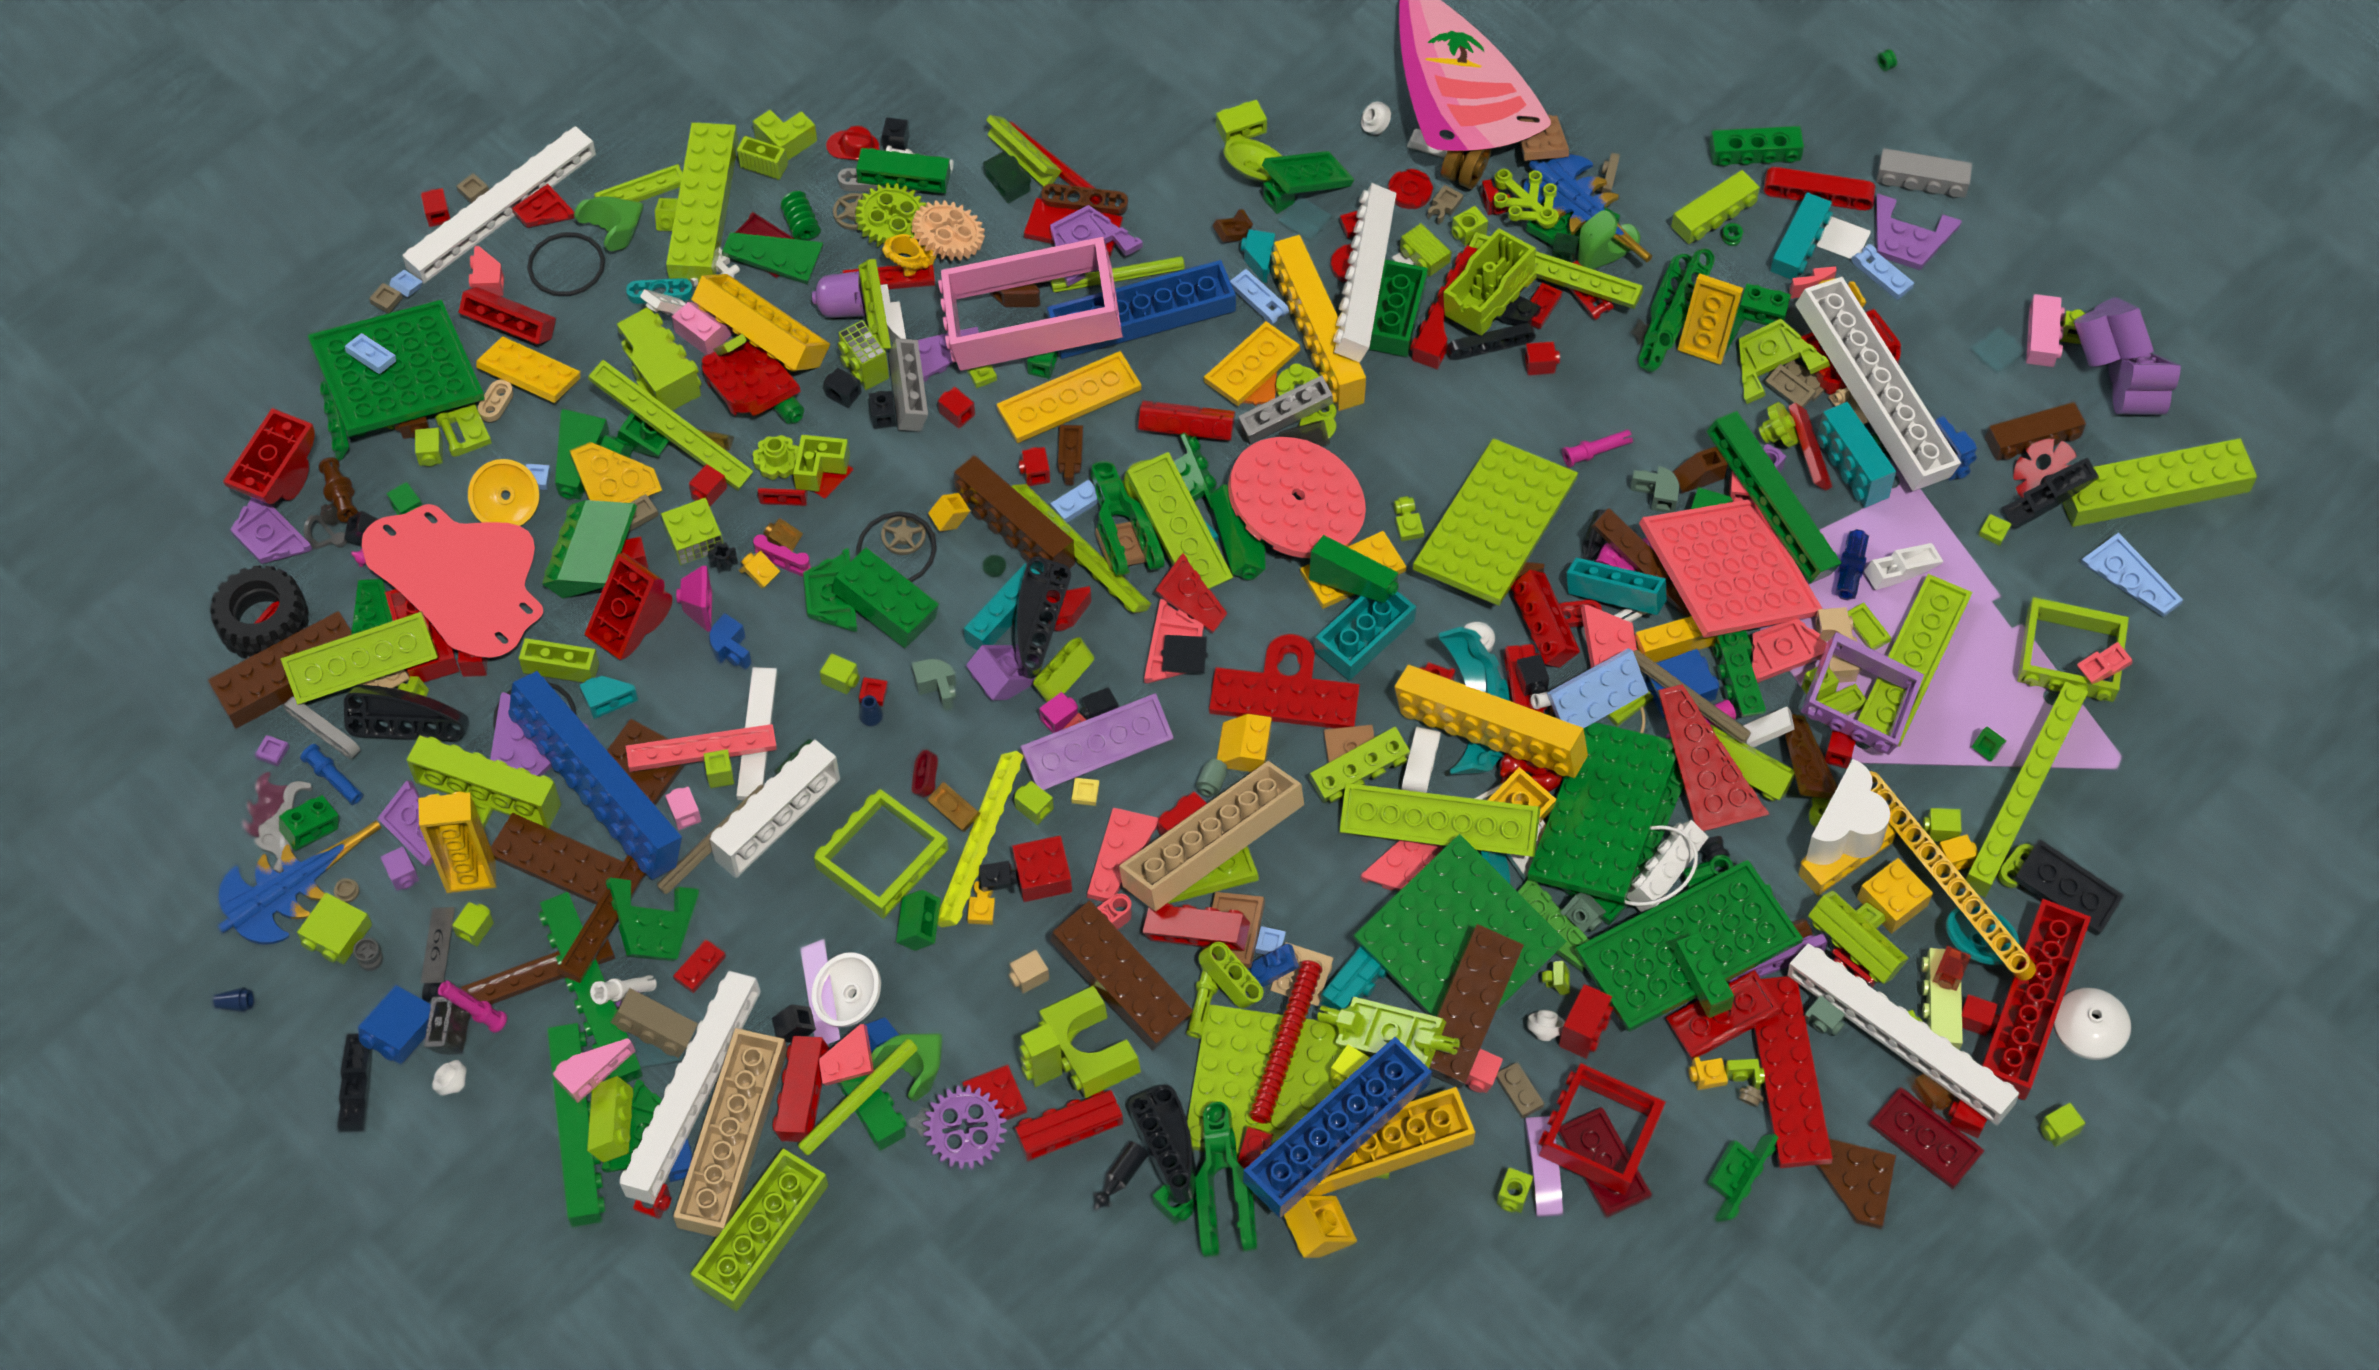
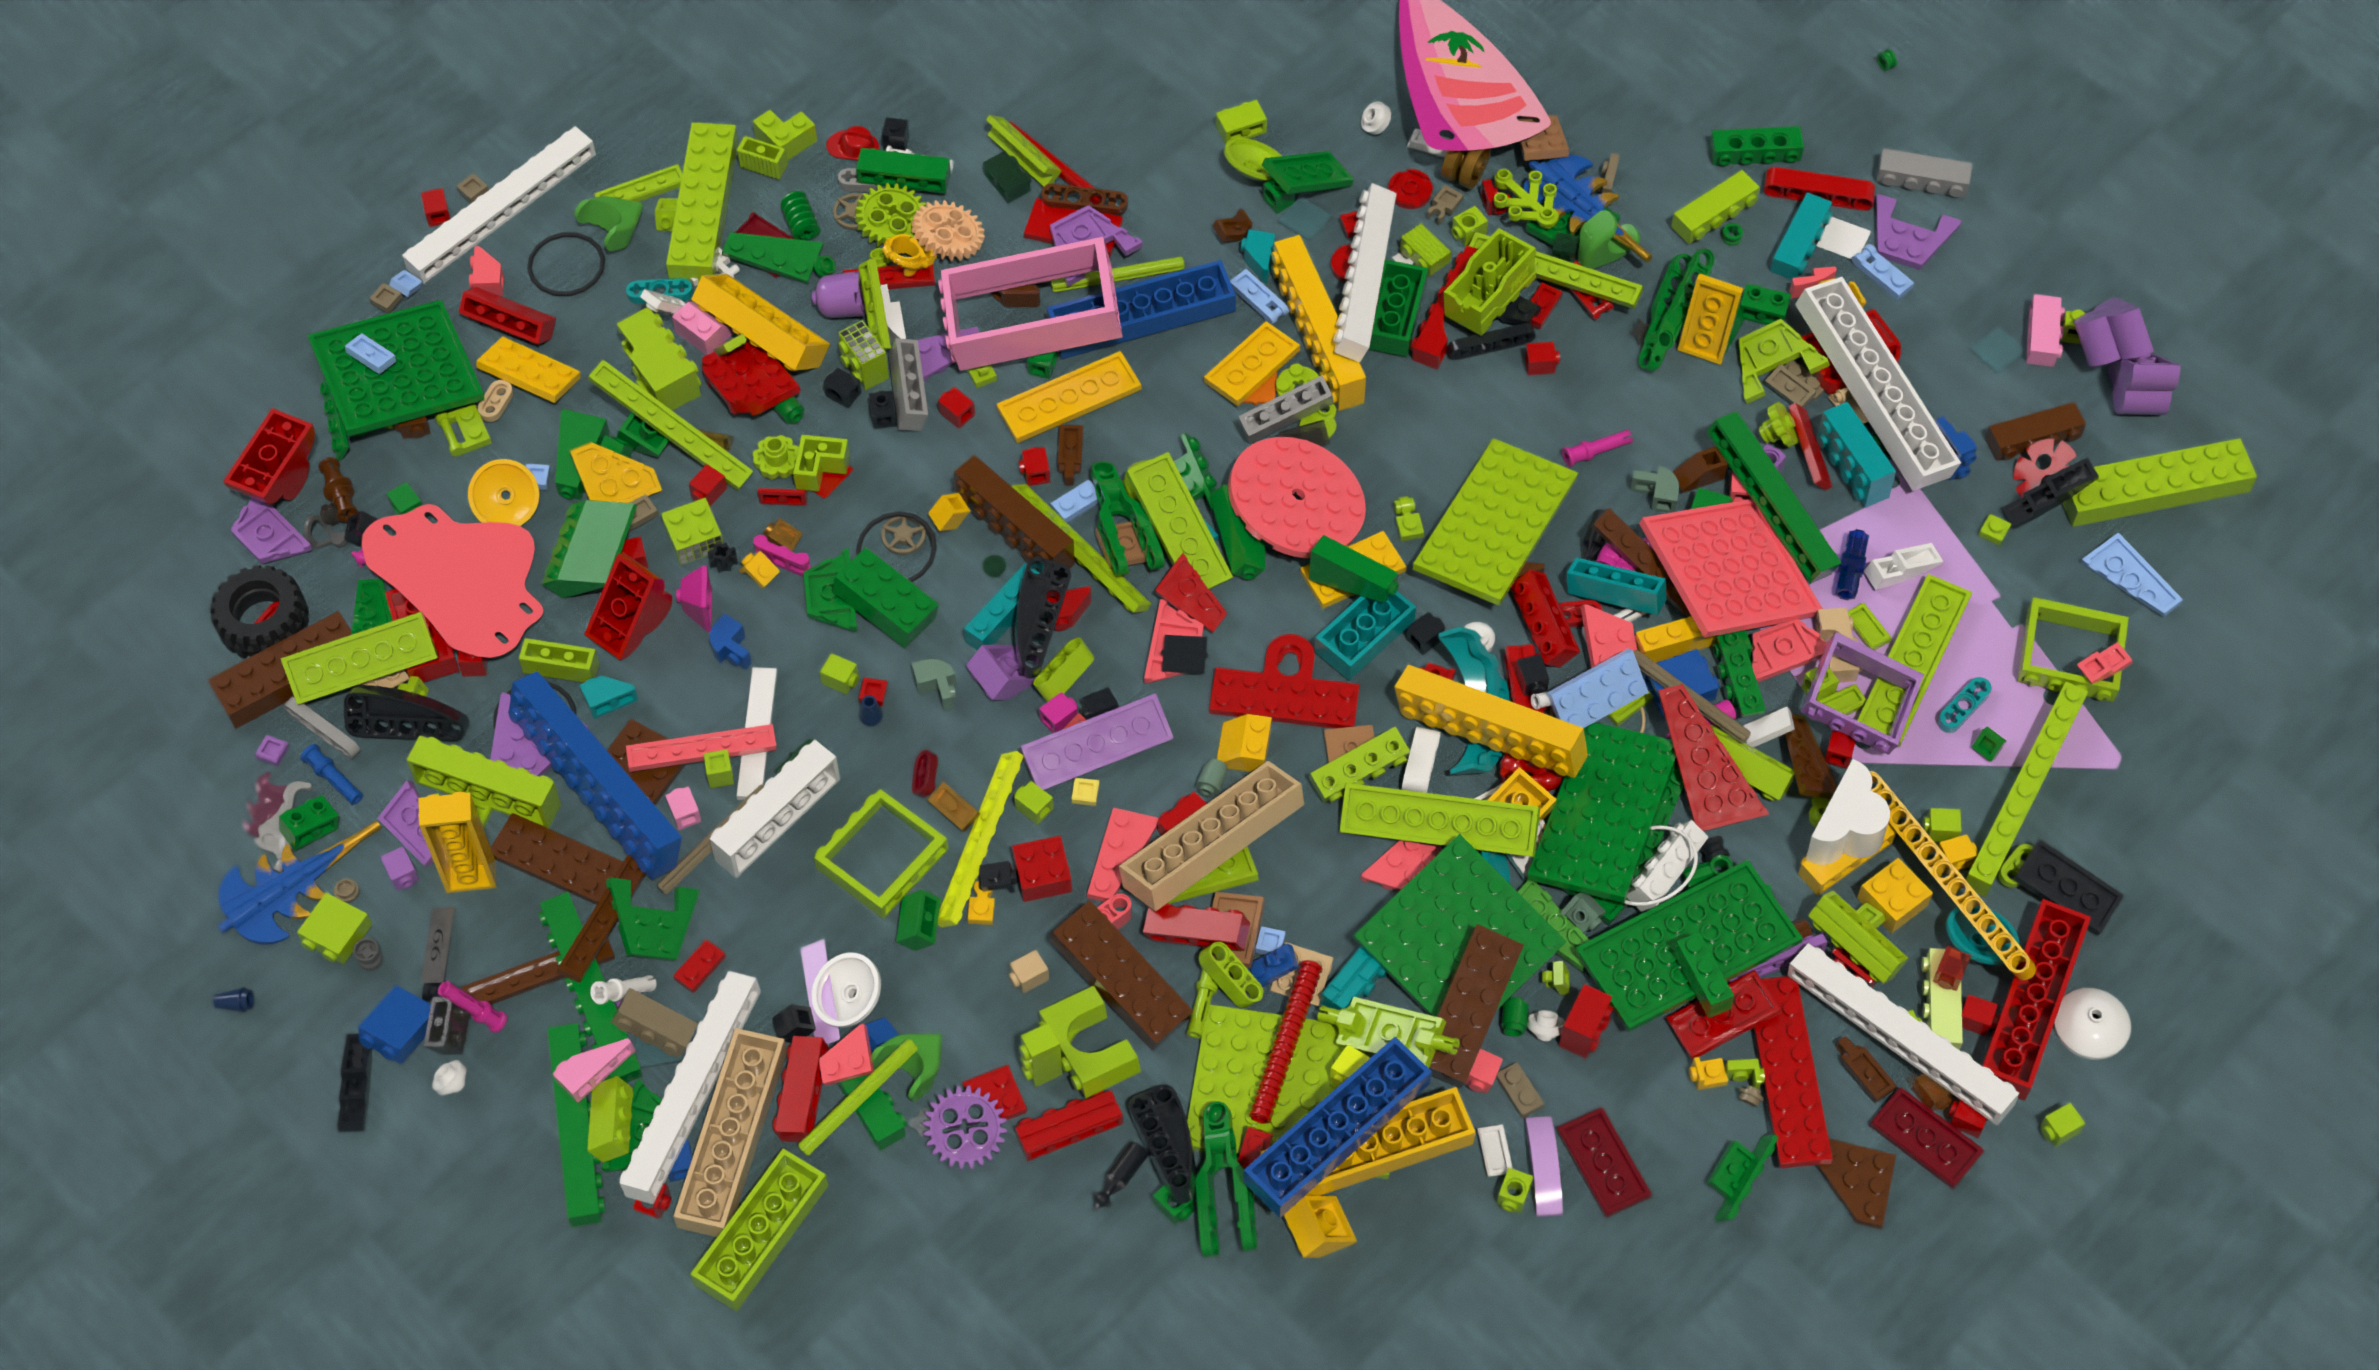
(428, 446): lime brick -> none
(473, 923): lime brick -> none
(543, 208): red wing -> none
(824, 265): none -> green plate
(880, 258): none -> lime plate
(1187, 419): red brick -> none
(1424, 633): none -> black brick
(1495, 1150): none -> white tile
(1515, 1017): none -> green brick
(1618, 1092): red window -> none
(1825, 1017): sand green brick -> none
(1865, 1069): none -> reddish brown hinge
(1961, 714): none -> teal beam

